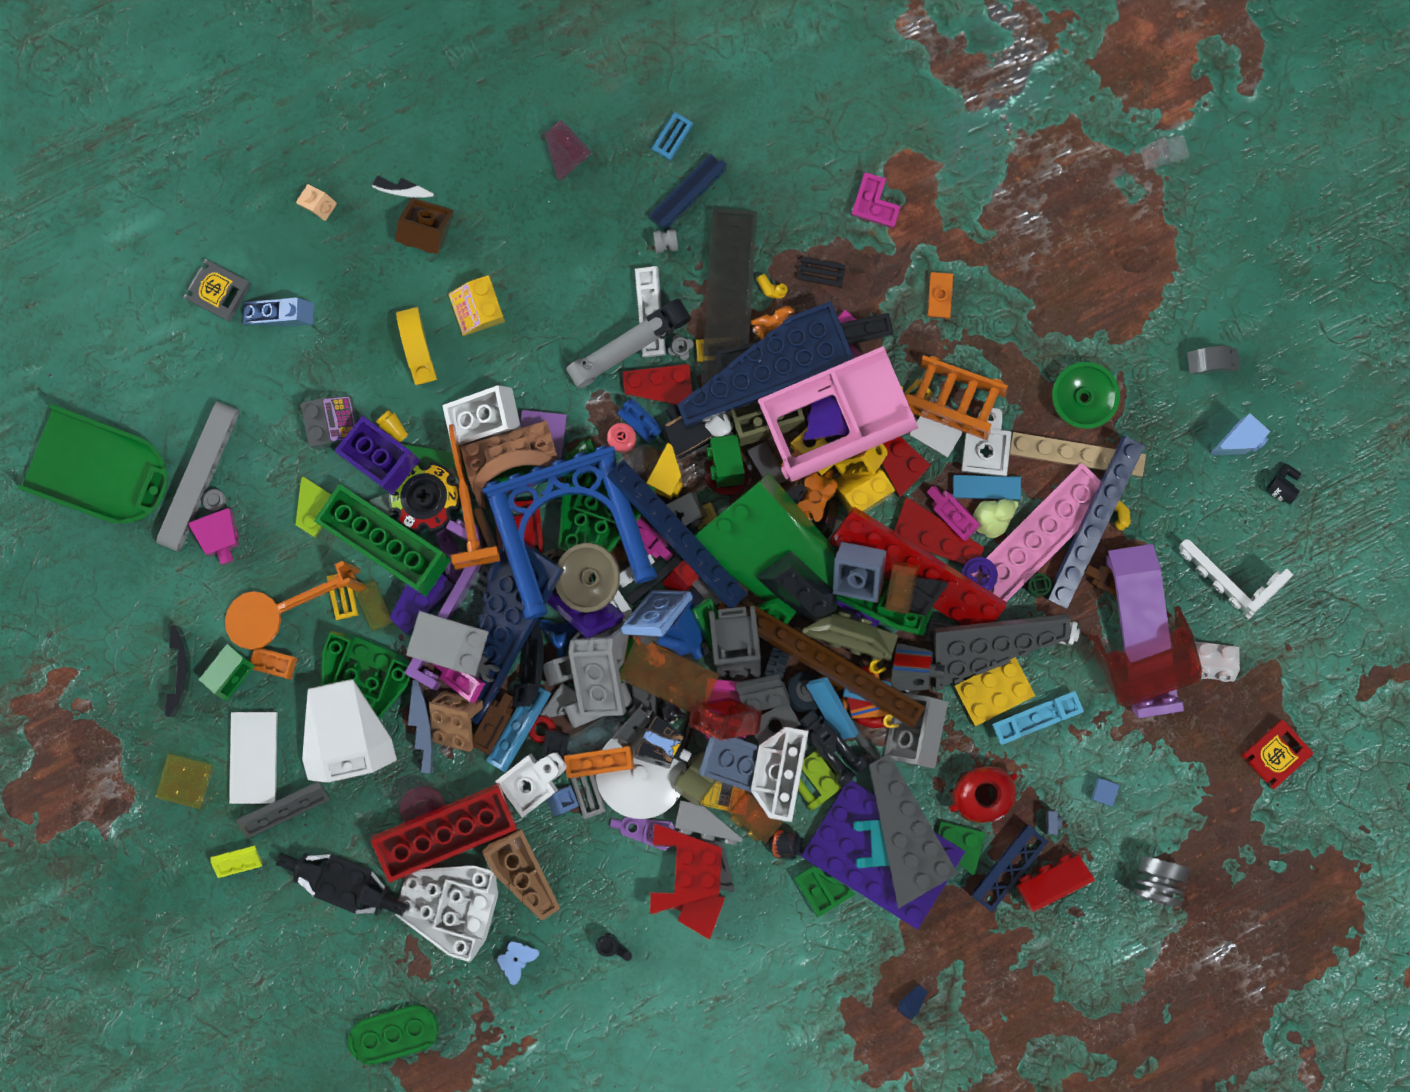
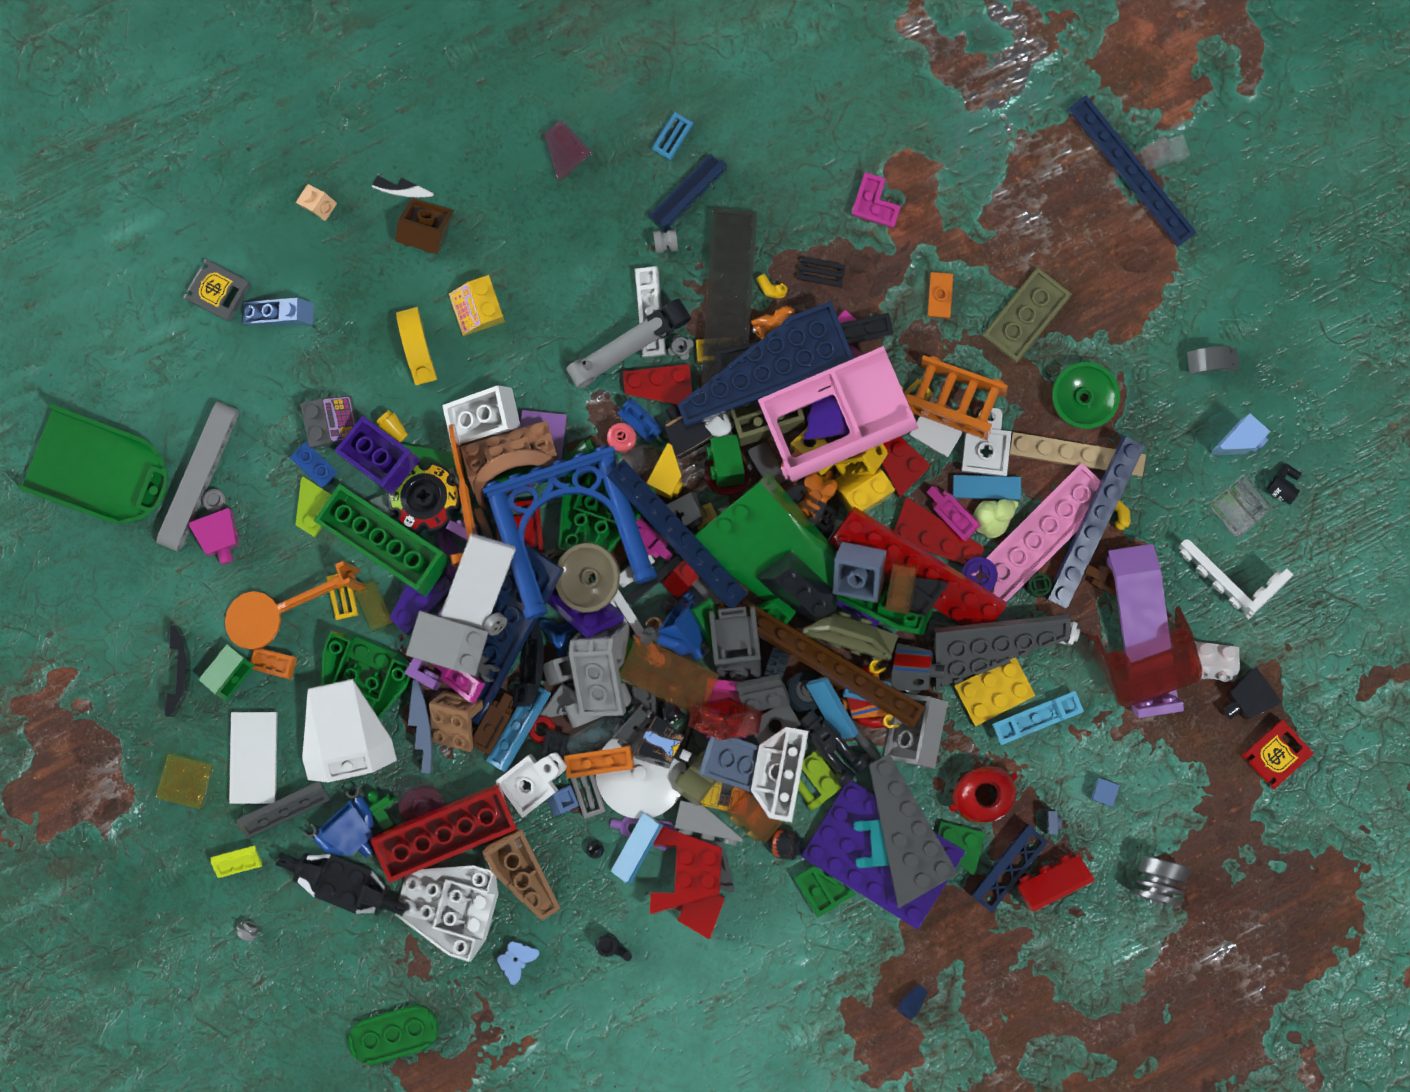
(248, 930): none -> light grey plate
(314, 465): none -> blue hinge
(347, 829): none -> blue torso
(378, 808): none -> green piece
(478, 581): none -> white tile
(495, 623): none -> light grey tile
(598, 853): none -> black hinge
(636, 848): none -> tile
(656, 613): light blue tile -> none
(820, 515): none -> black tile
(1026, 315): none -> olive tile
(1132, 171): none -> dark blue plate
(1240, 506): none -> clear slope
(1250, 696): none -> black torso

